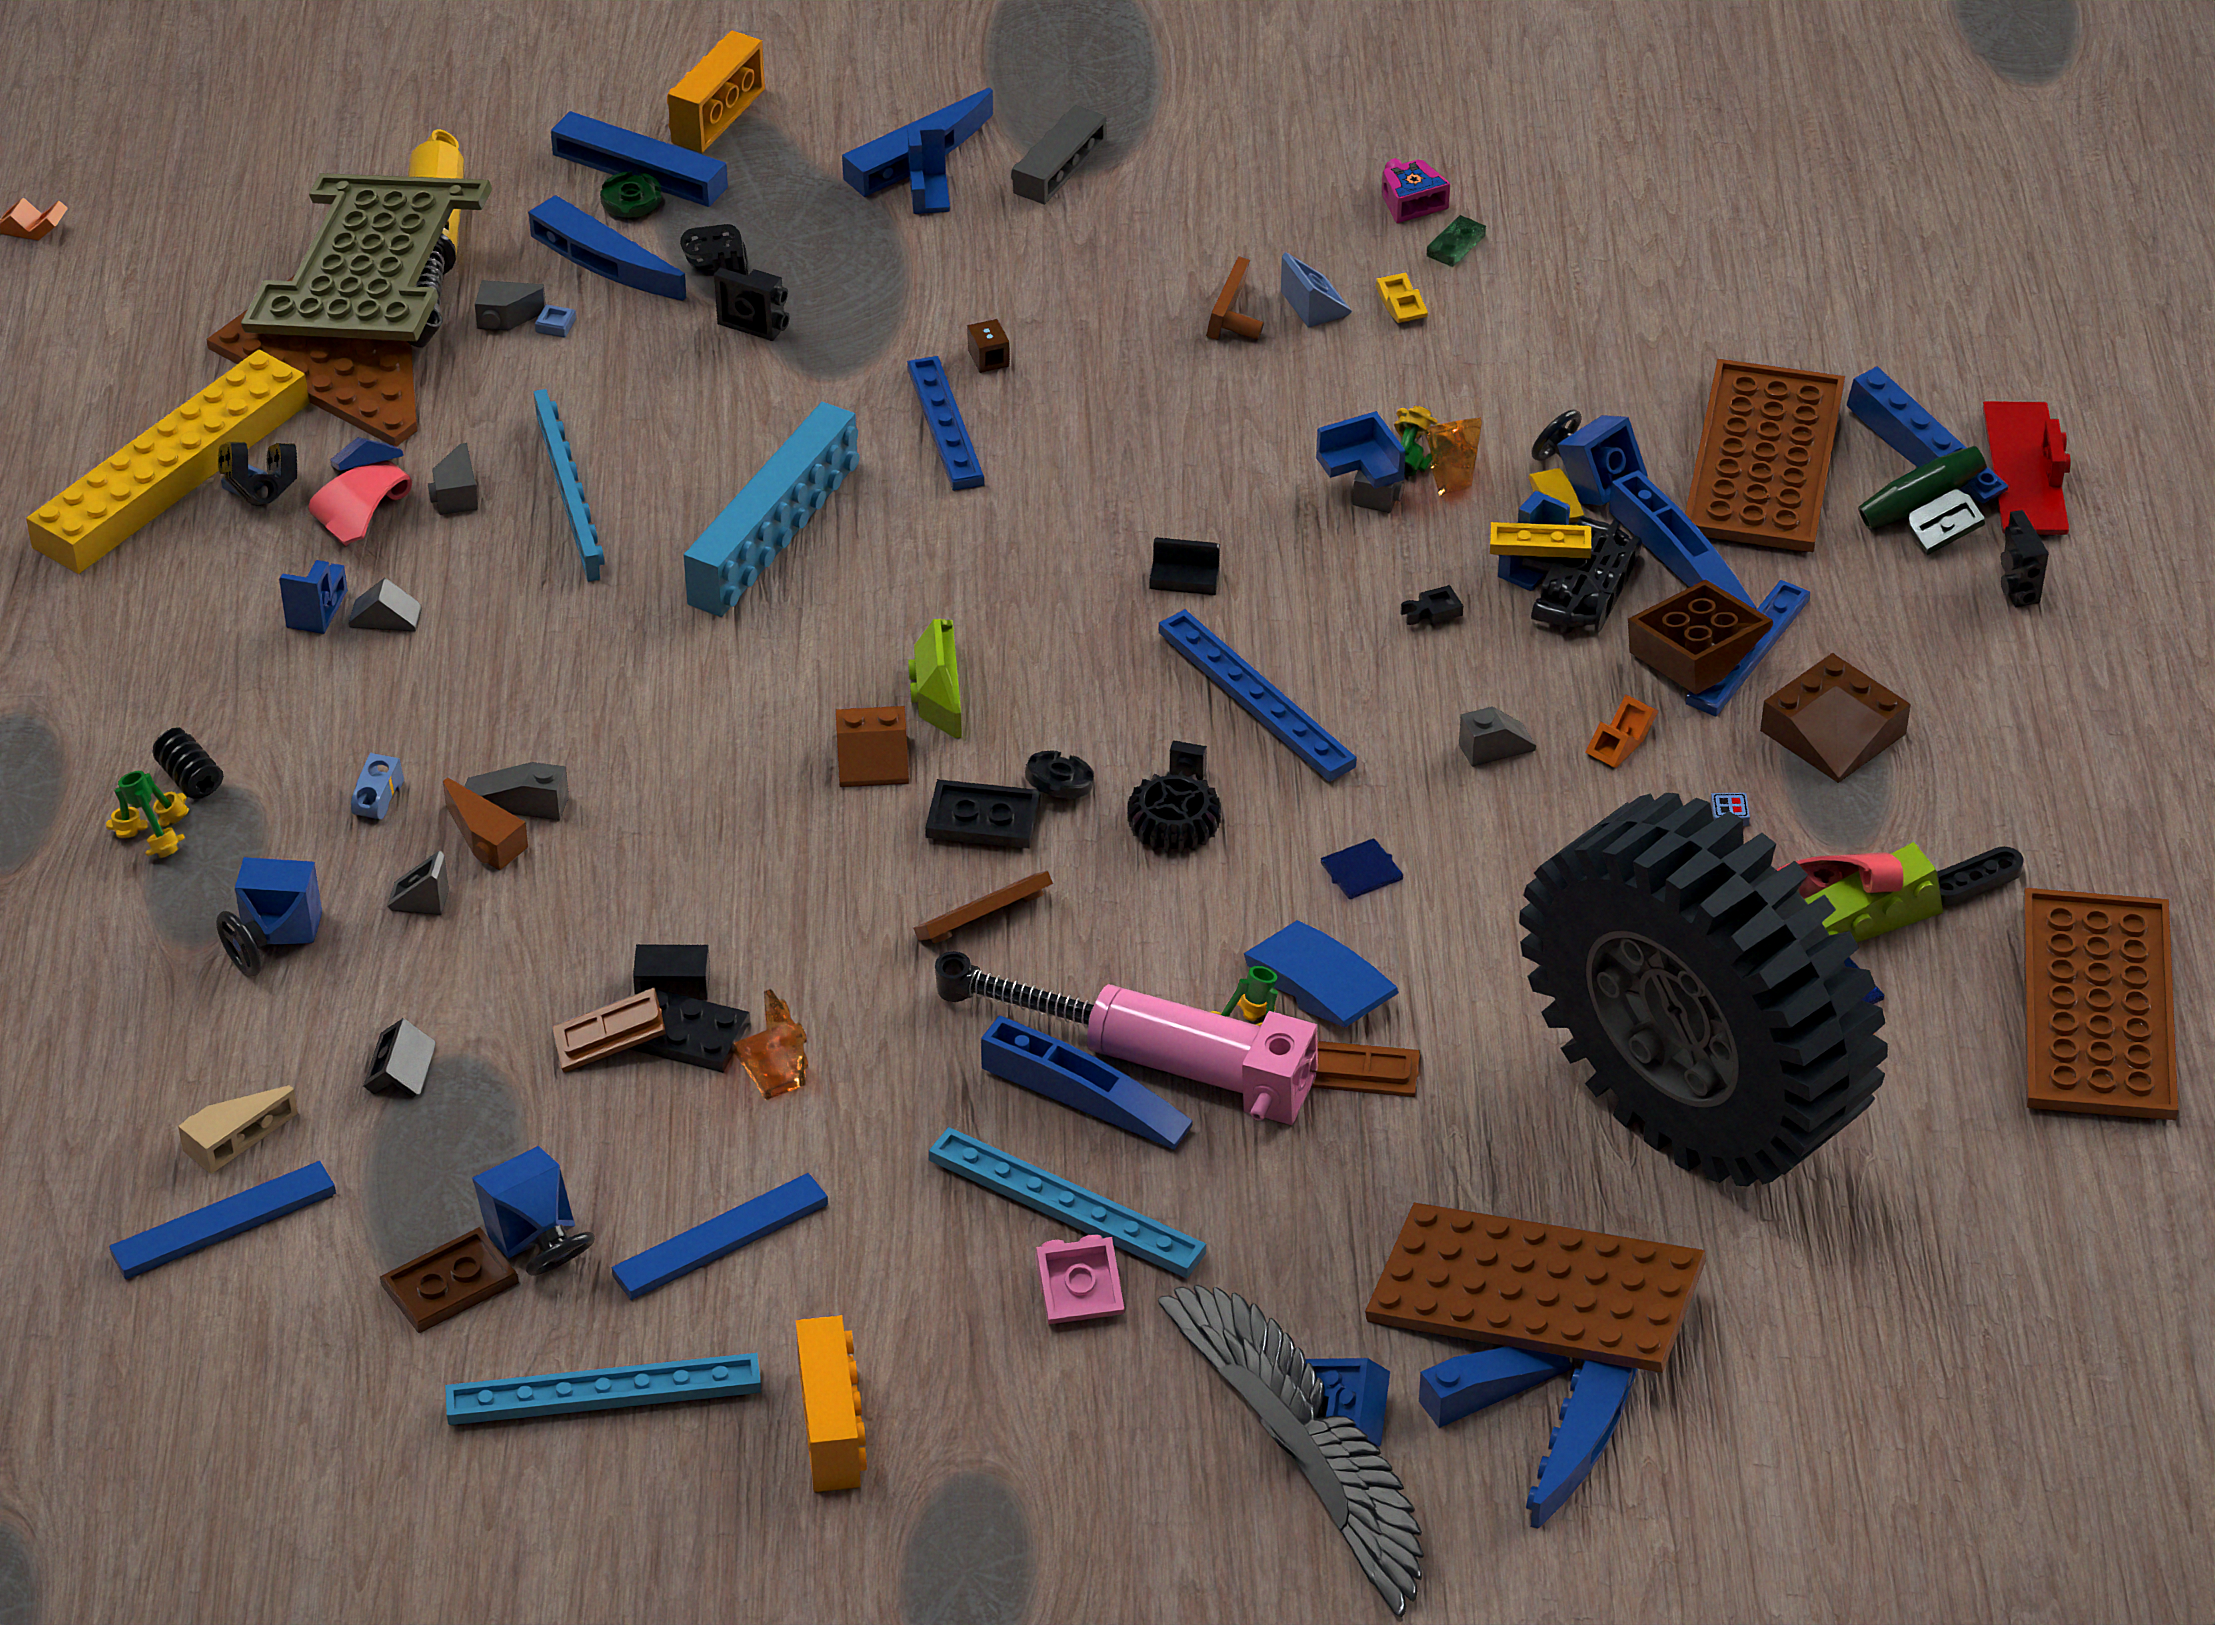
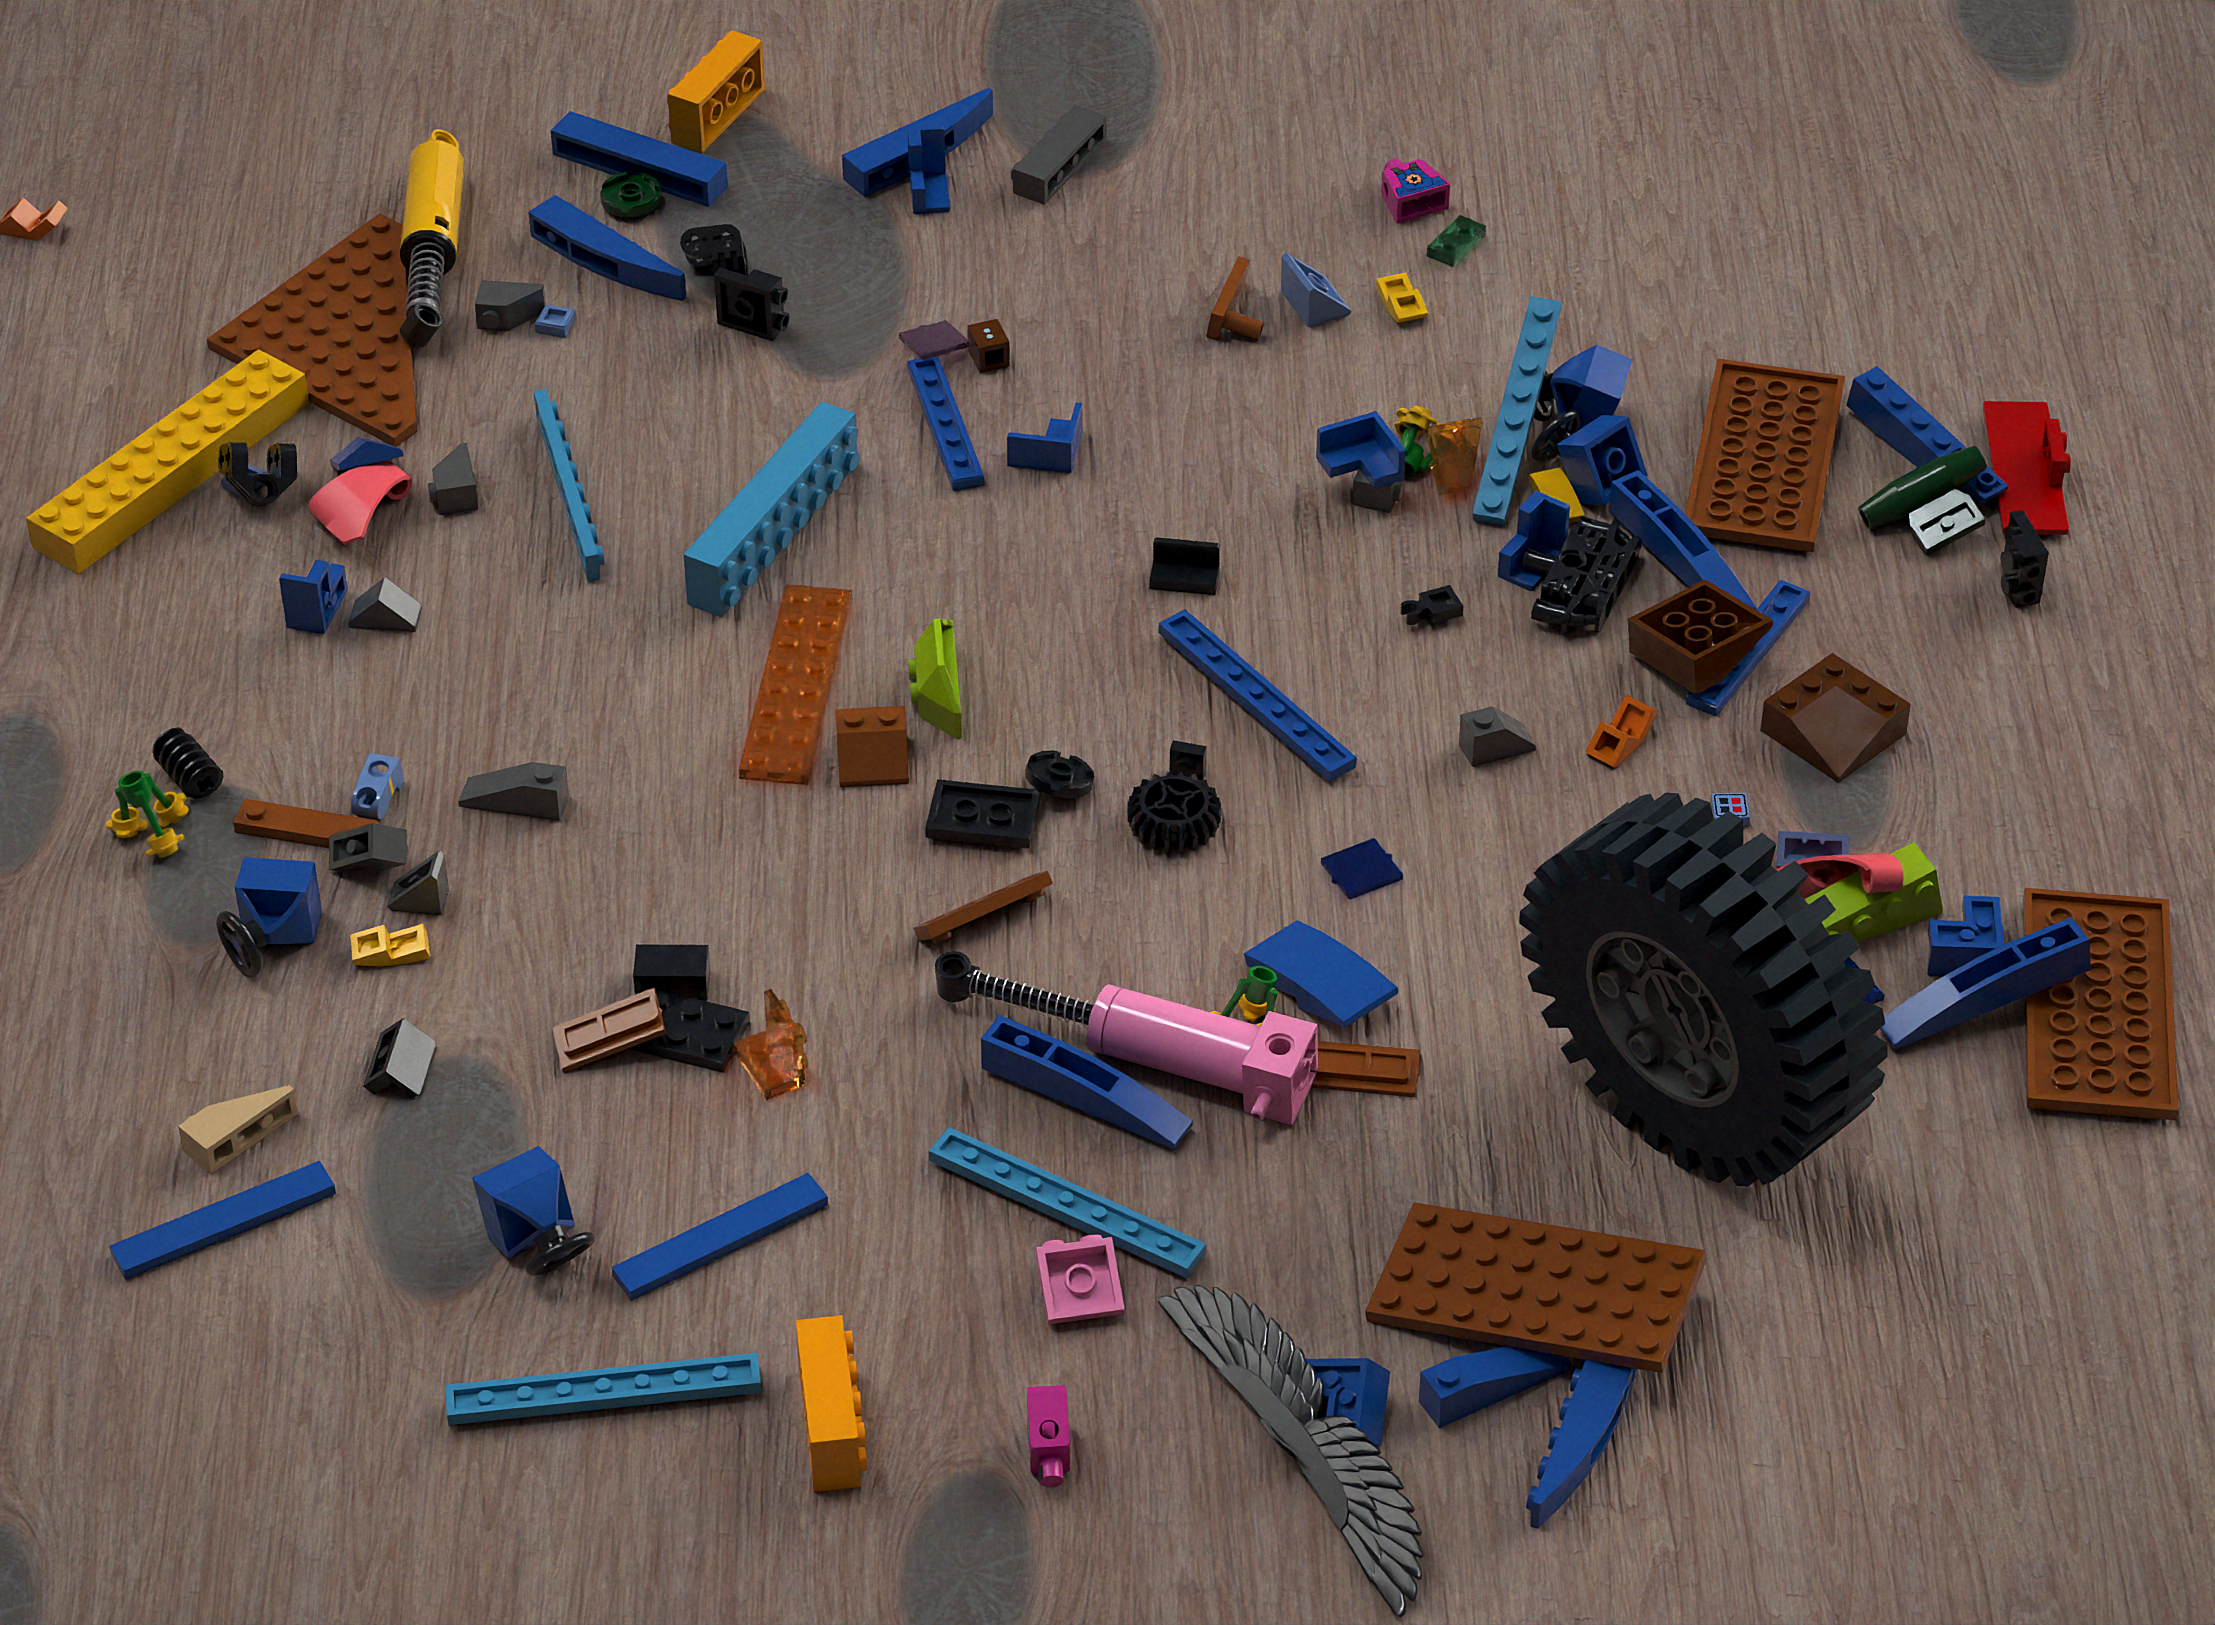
(293, 822): none -> dark orange plate
(366, 259): olive piece -> none
(368, 848): none -> dark grey slope
(380, 948): none -> yellow slope
(449, 1280): reddish brown tile -> none
(488, 830): dark orange slope -> none
(796, 685): none -> clear orange plate
(934, 340): none -> clear purple piece
(1048, 452): none -> blue panel
(1048, 1433): none -> dark pink torso
(1517, 411): none -> dark azure plate
(1540, 540): yellow plate -> none
(1585, 383): none -> blue piece
(1802, 845): none -> medium blue slope
(1960, 942): none -> blue panel
(1979, 874): black plate -> none
(1991, 982): none -> blue slope

